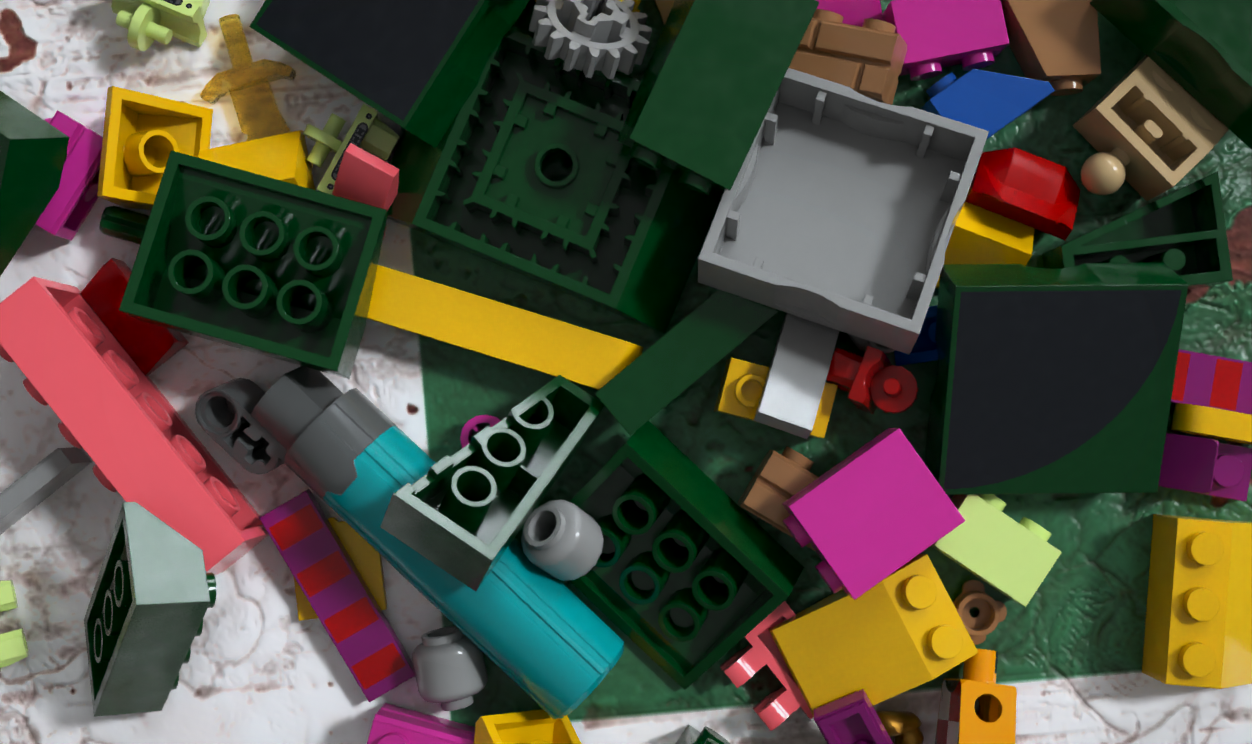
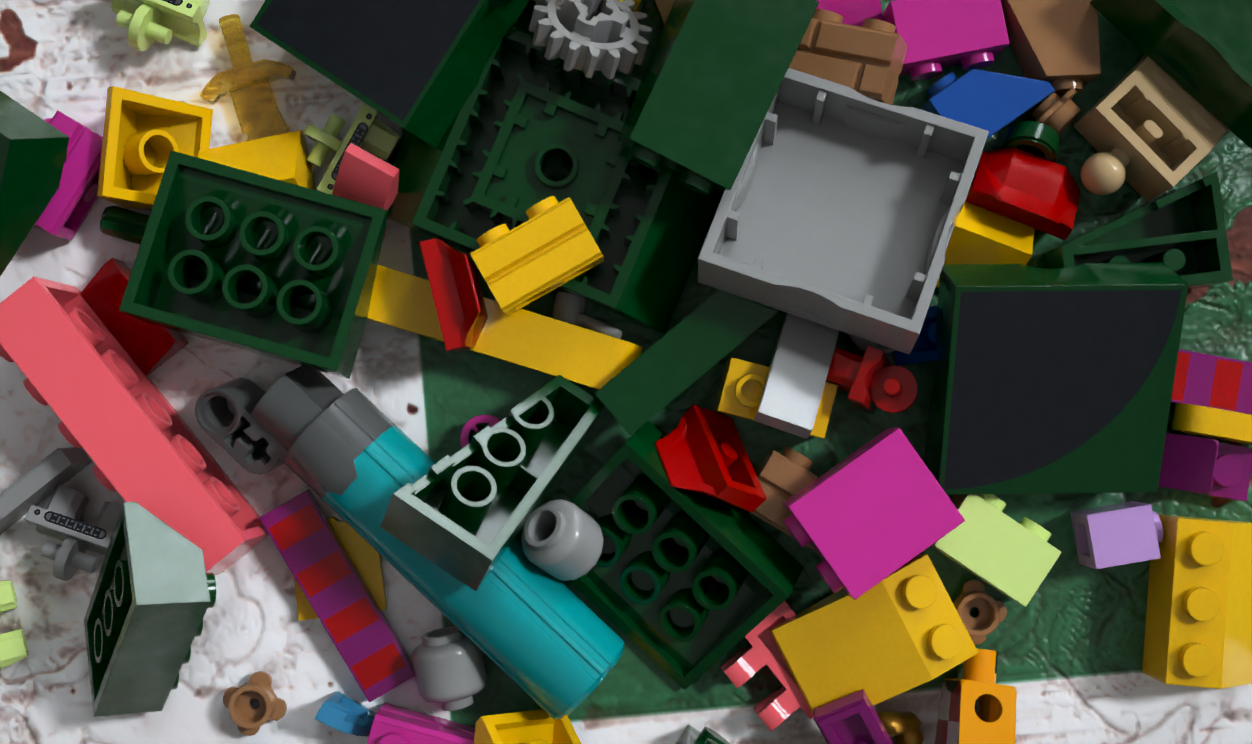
(61, 521): none -> light grey hips
(243, 714): none -> medium nougat plate
(346, 715): none -> dark azure tile
(455, 294): none -> red slope
(537, 254): none -> yellow brick
(571, 310): none -> light grey hand
(710, 459): none -> red slope
(1033, 138): none -> dark green tile
(1057, 111): none -> medium nougat plate
(1117, 534): none -> lavender brick

